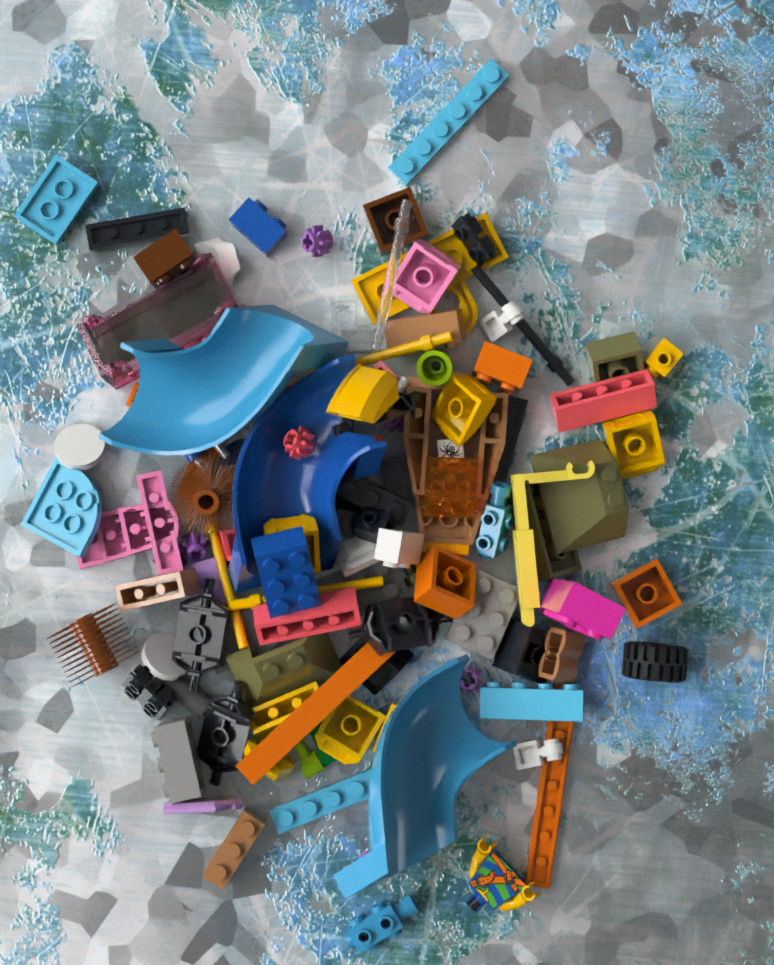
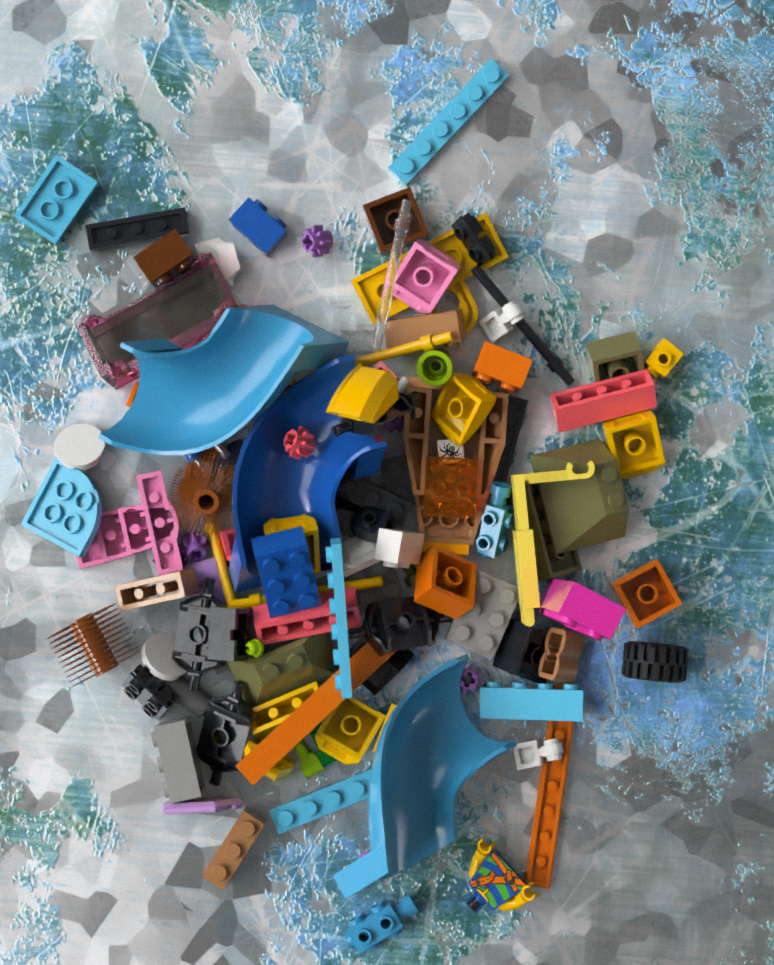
(227, 633): none -> brick
(255, 648): none -> lime arm
(338, 607): none -> medium azure plate

